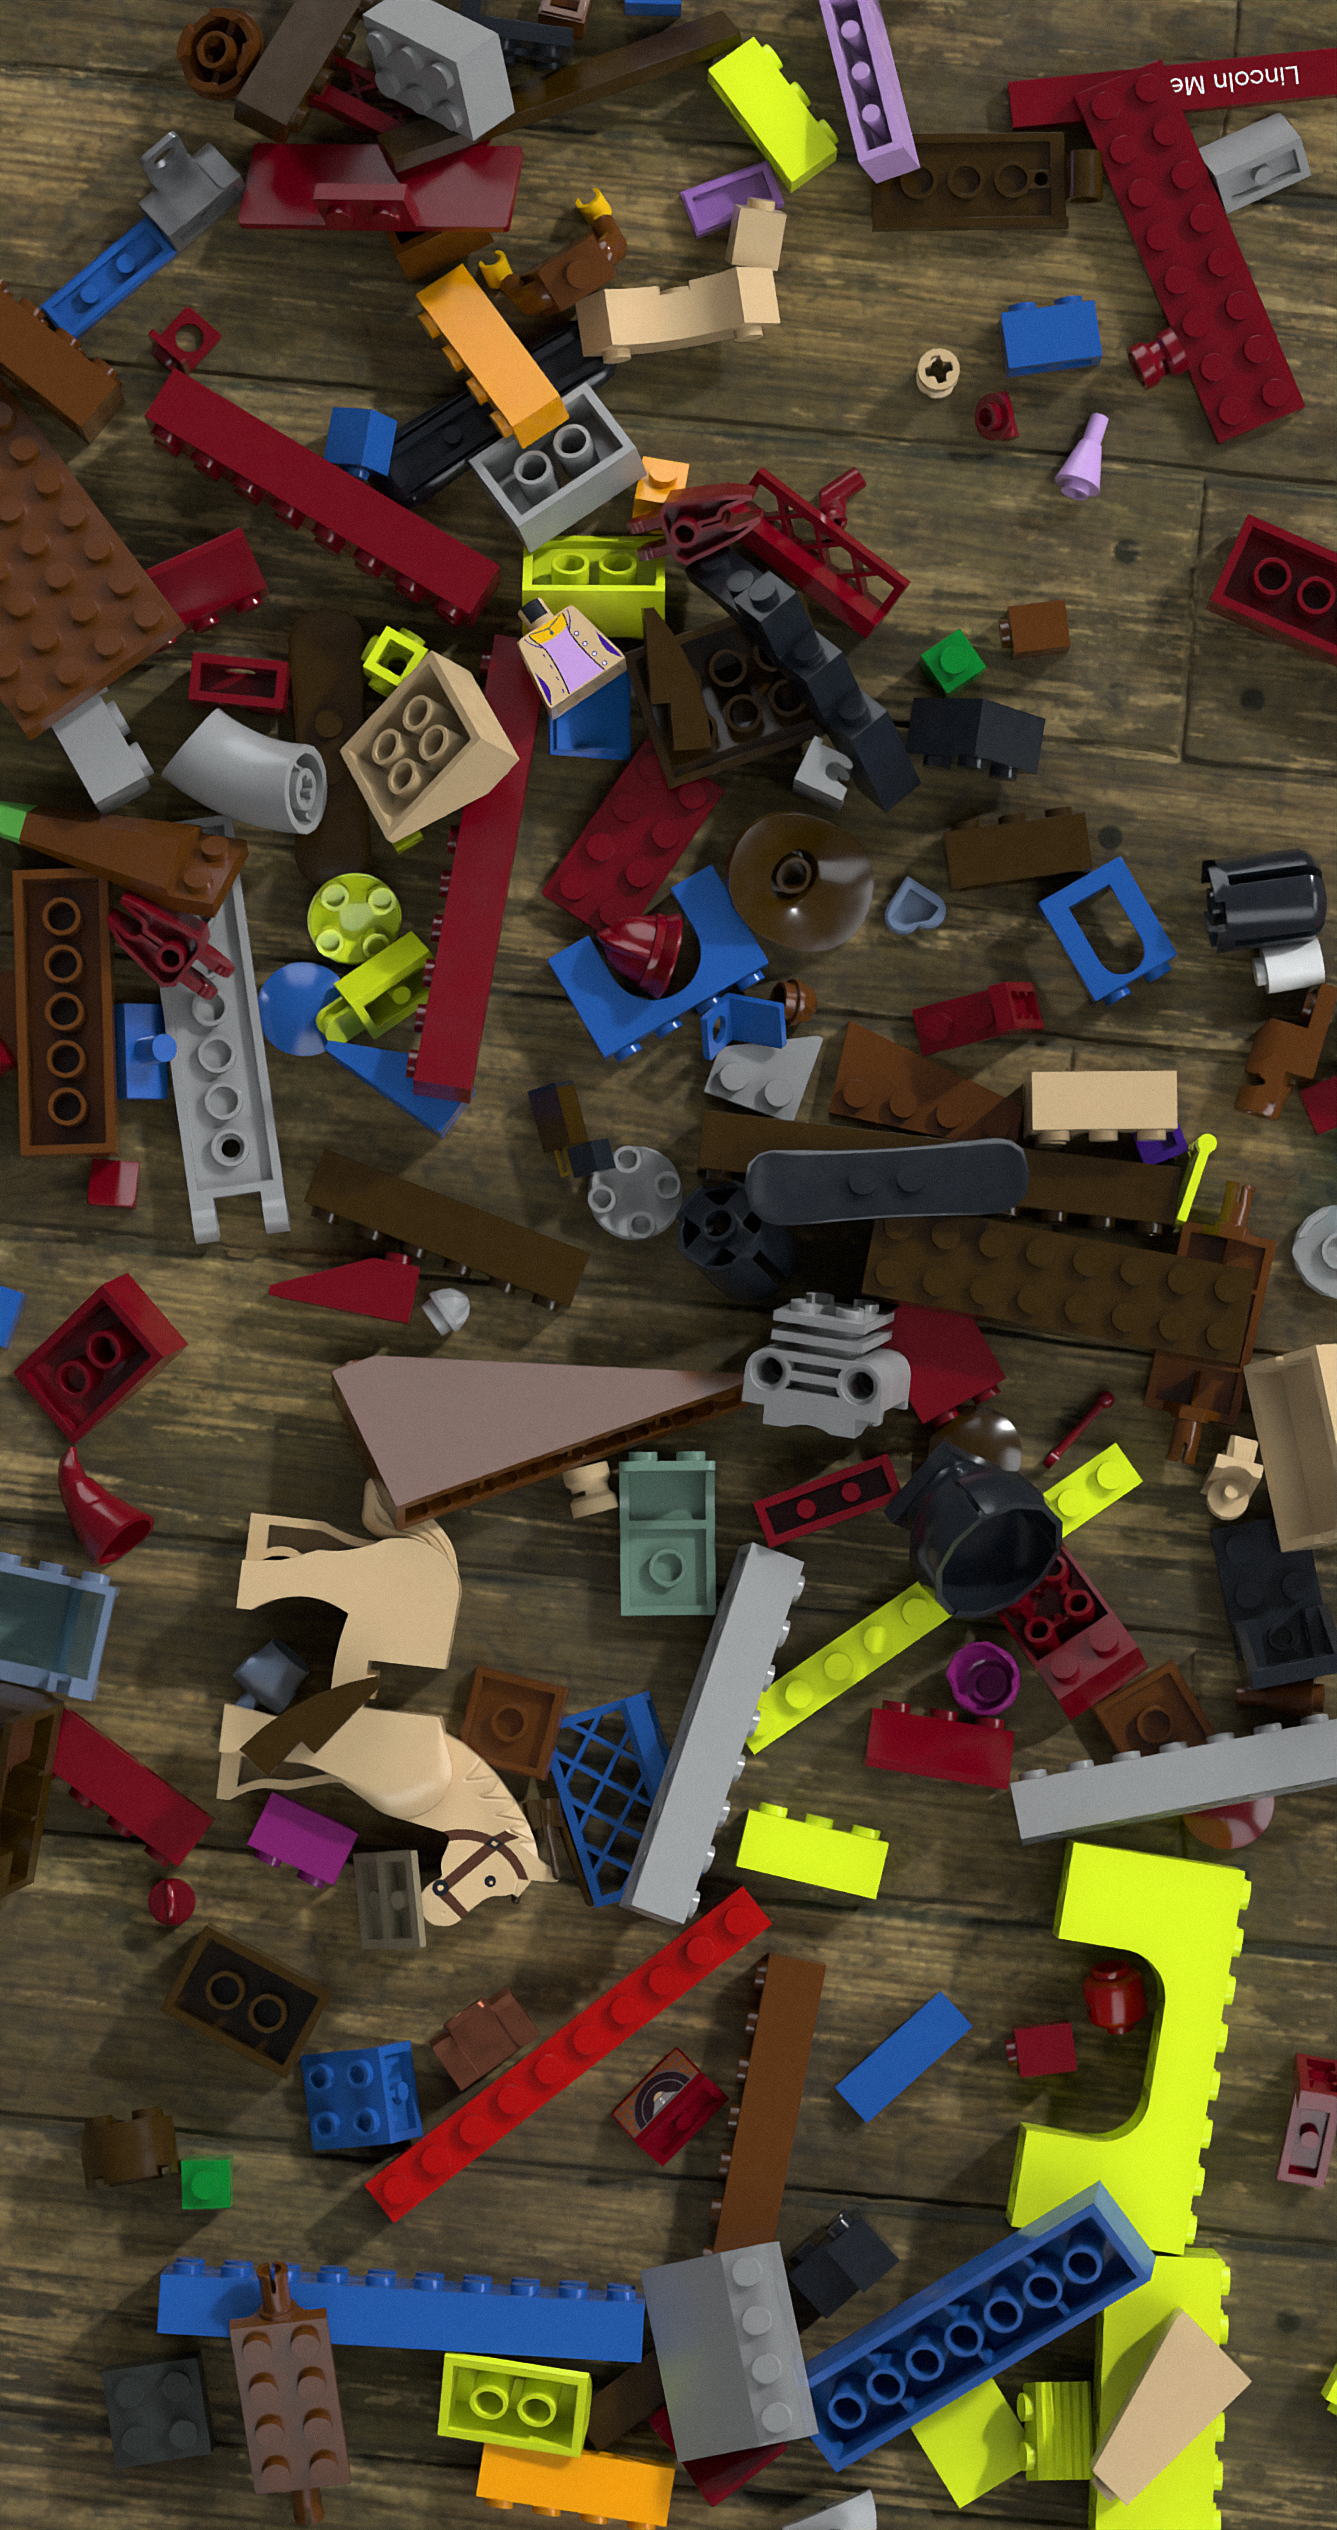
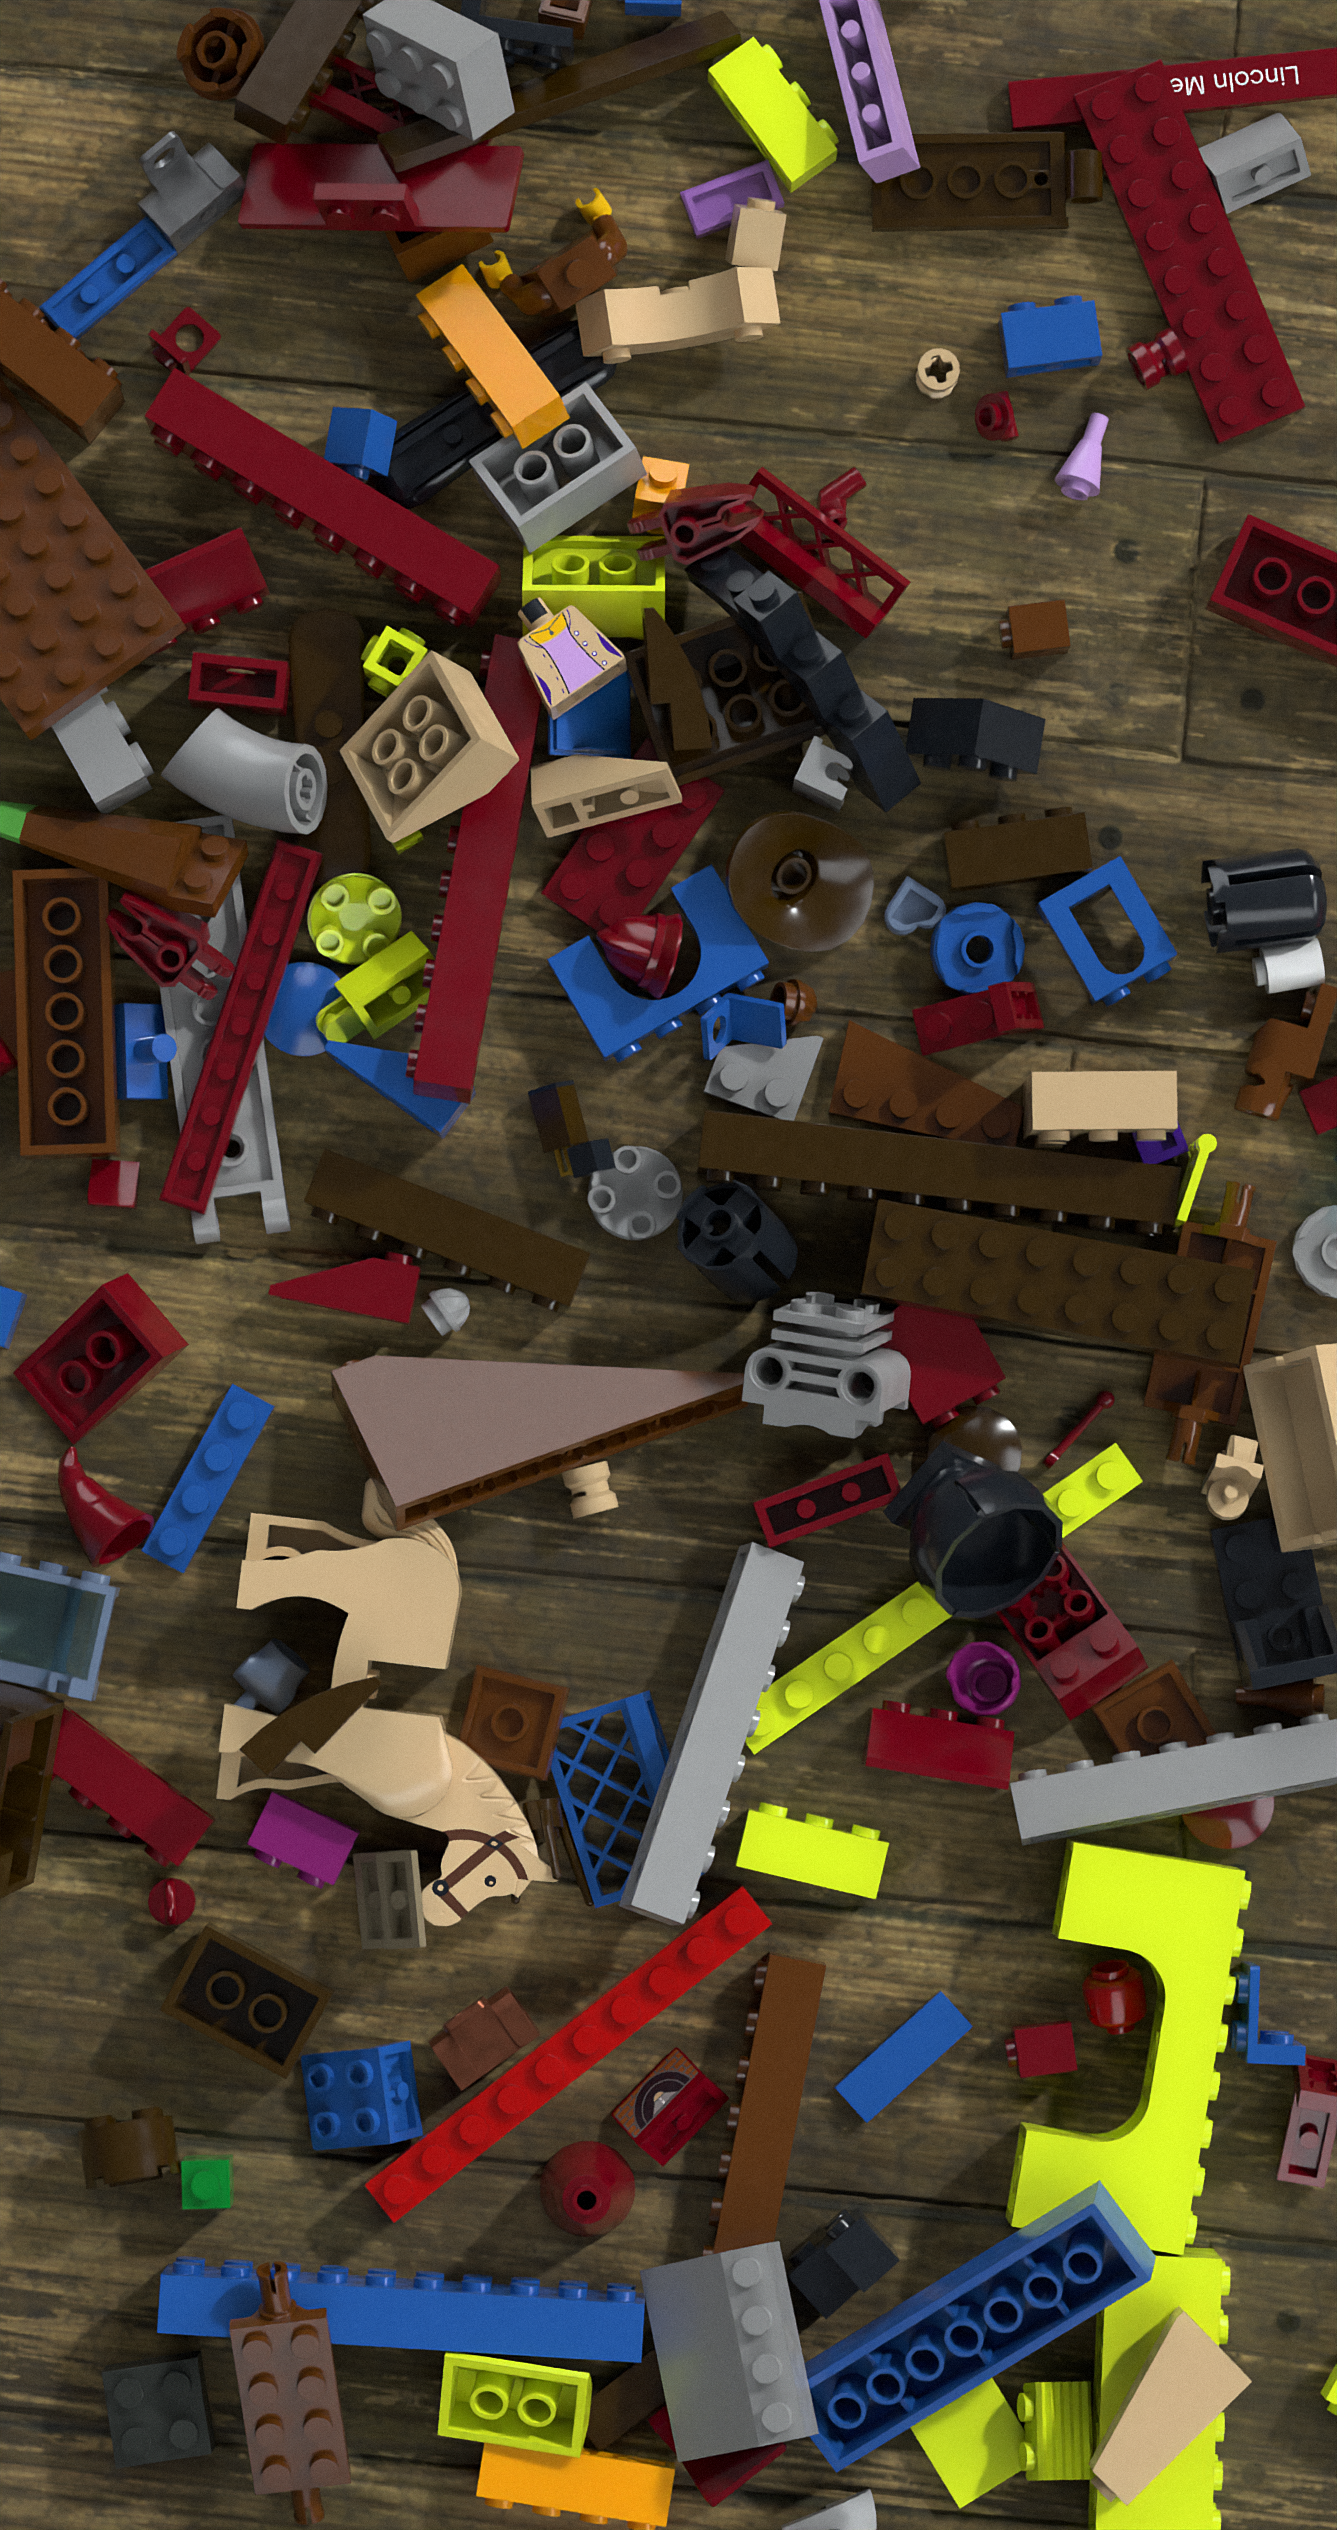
(208, 1478): none -> blue plate
(241, 1027): none -> dark red tile
(593, 2169): none -> dark red cone
(597, 790): none -> tan slope
(667, 1535): sand green bracket -> none
(887, 1182): black piece -> none
(950, 944): none -> blue tile
(952, 664): green brick -> none
(1273, 2045): none -> blue bracket

